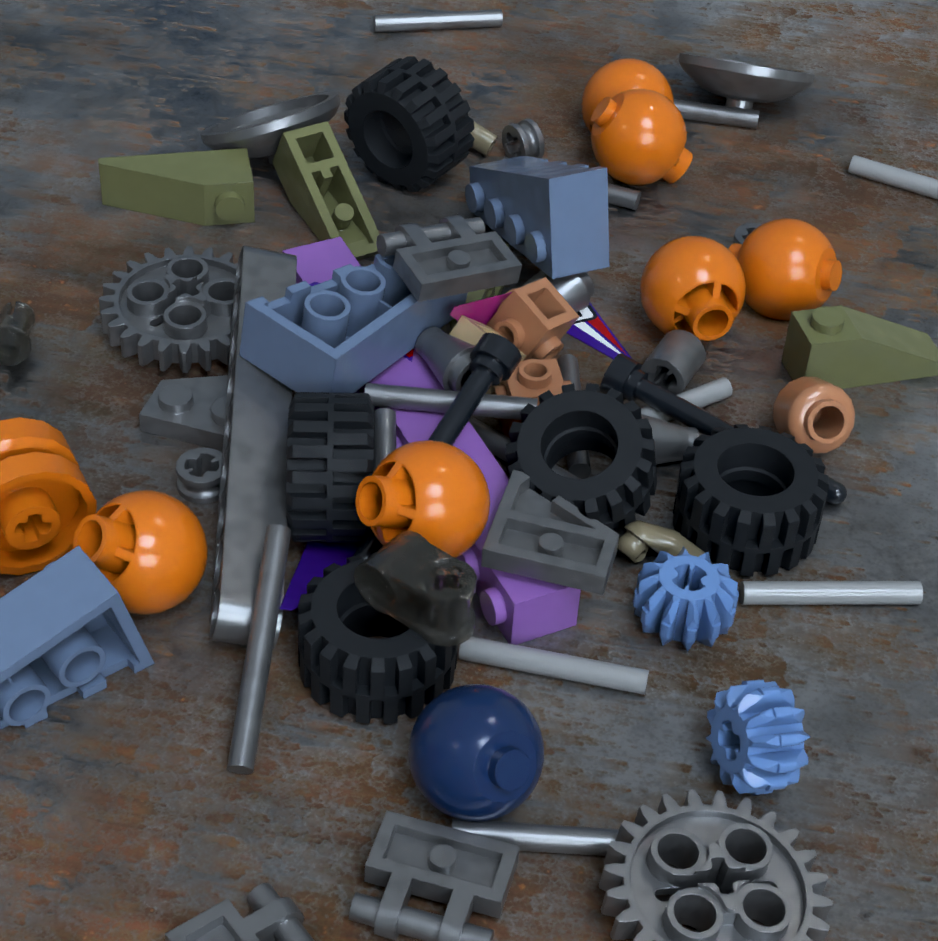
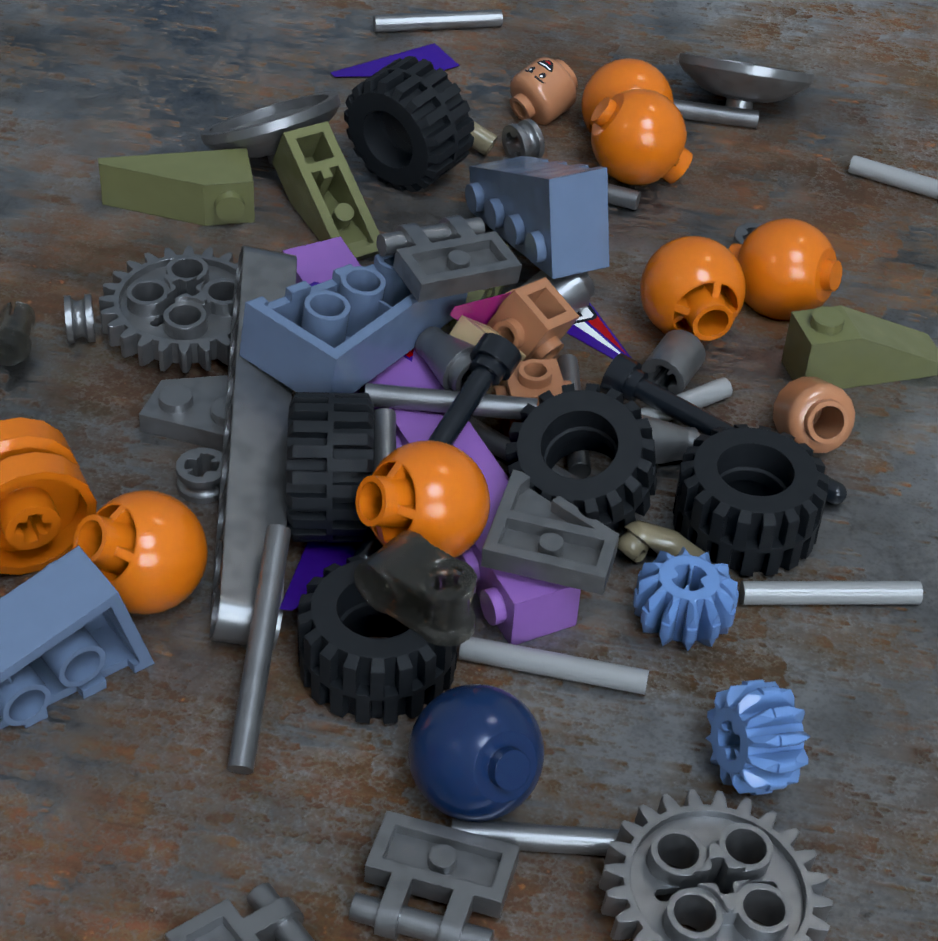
(79, 318): none -> flat silver bush
(429, 52): none -> dark purple sticker
(543, 90): none -> nougat head

